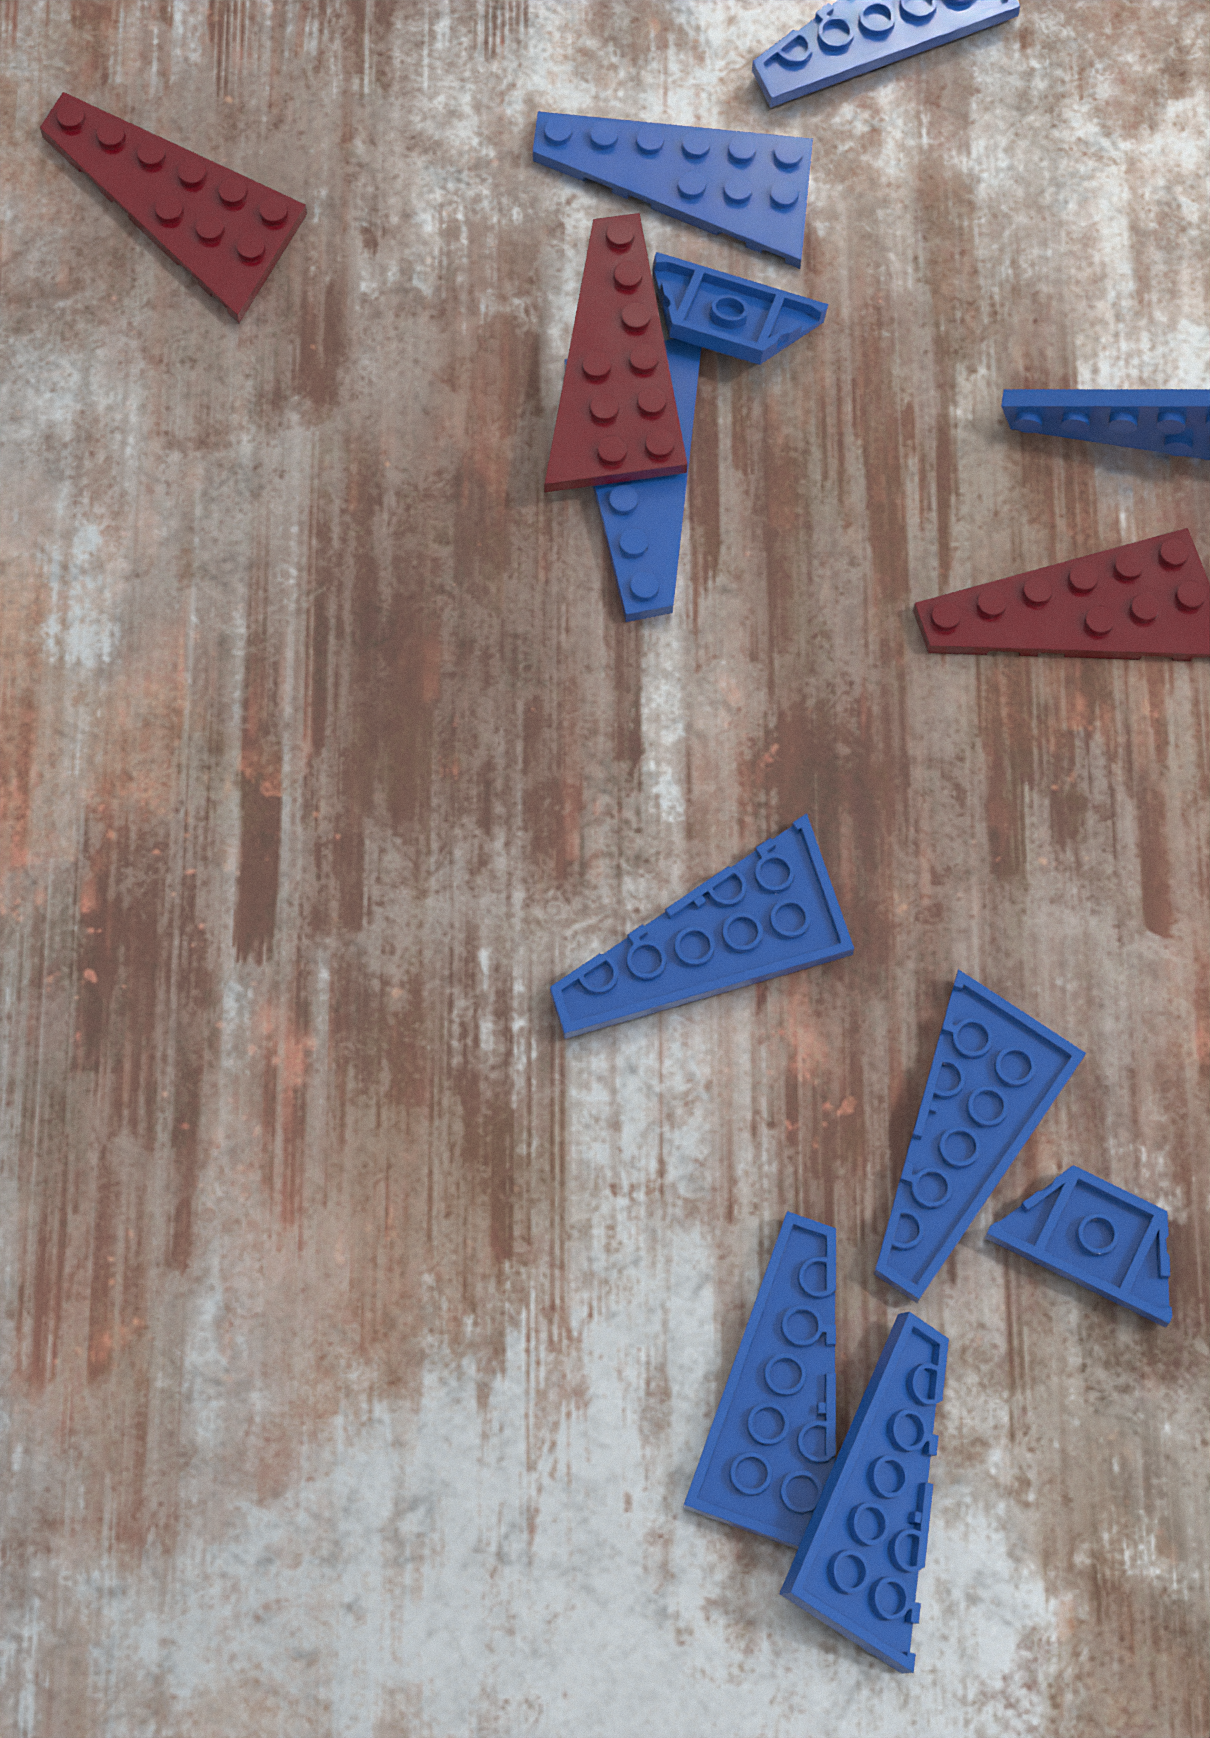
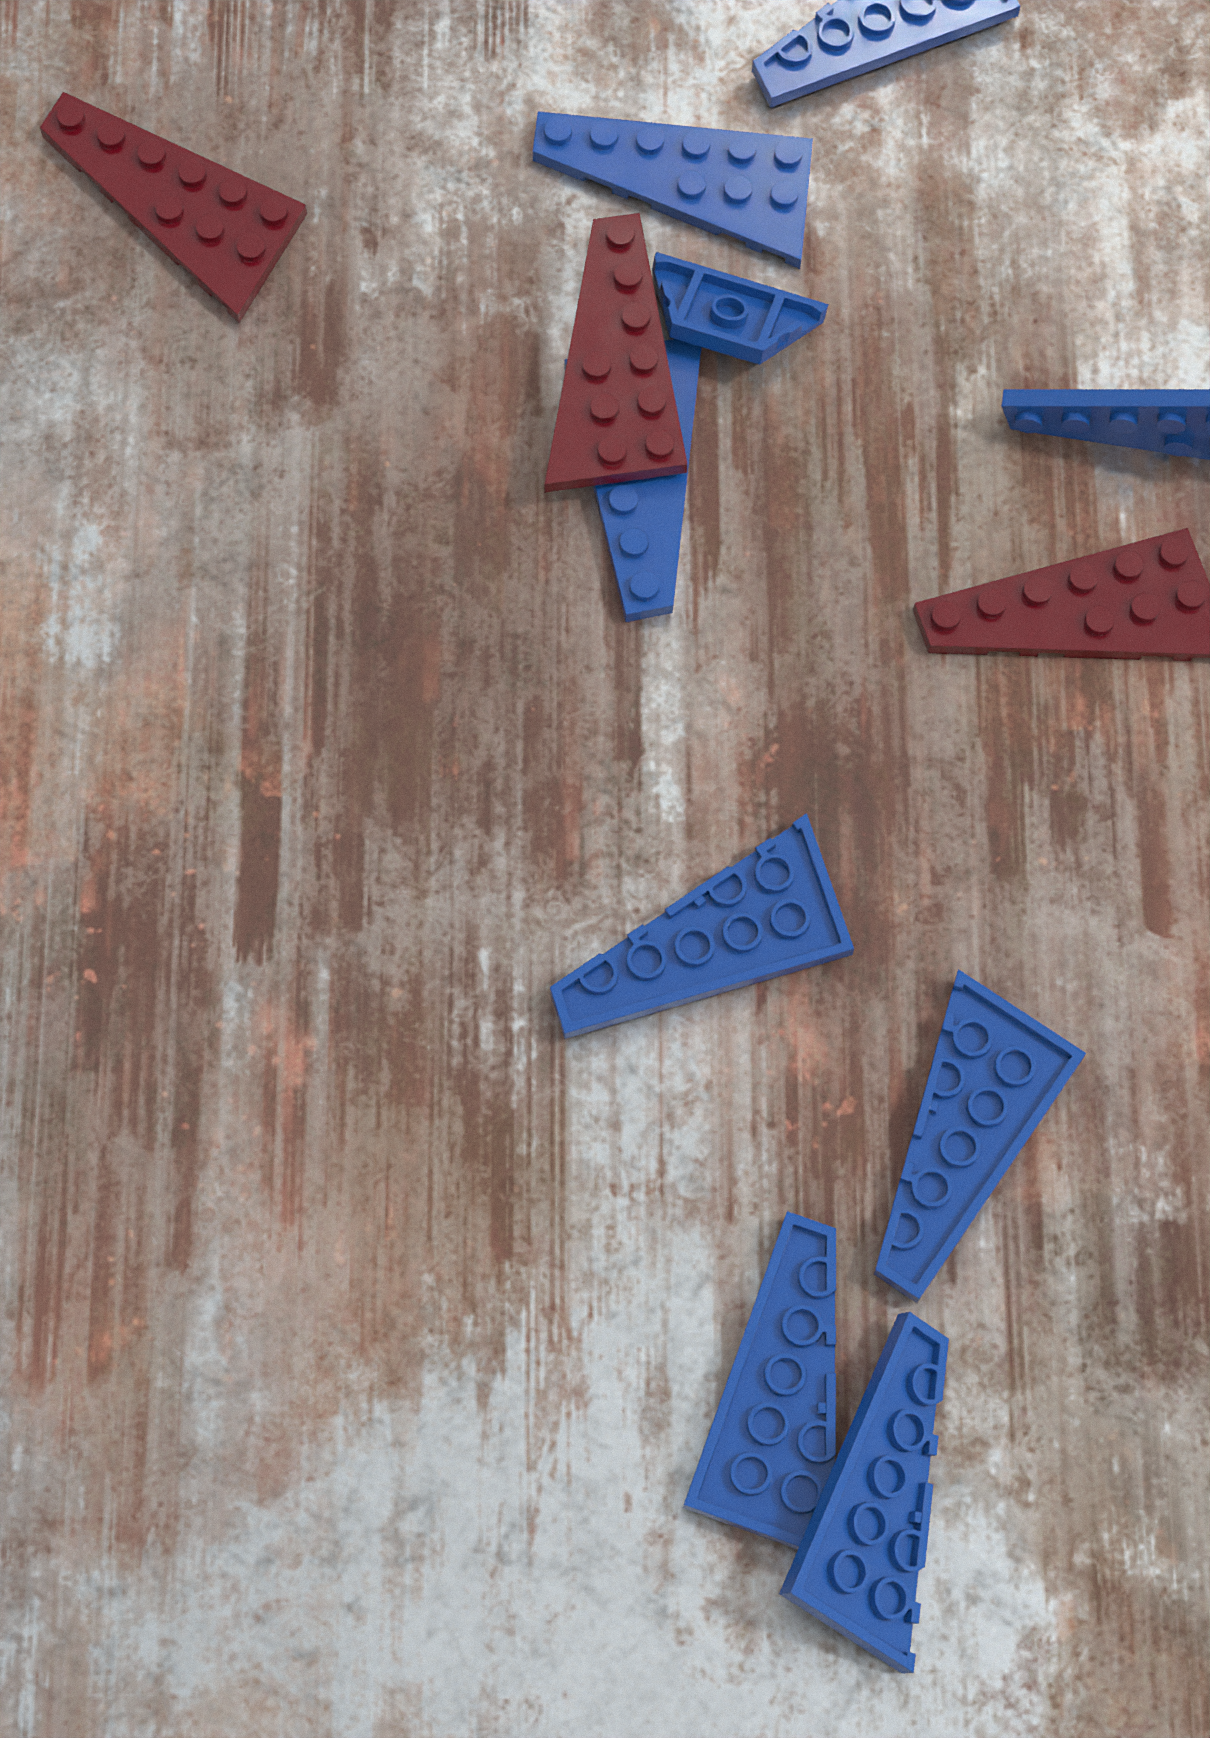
(1095, 1240): blue wing -> none

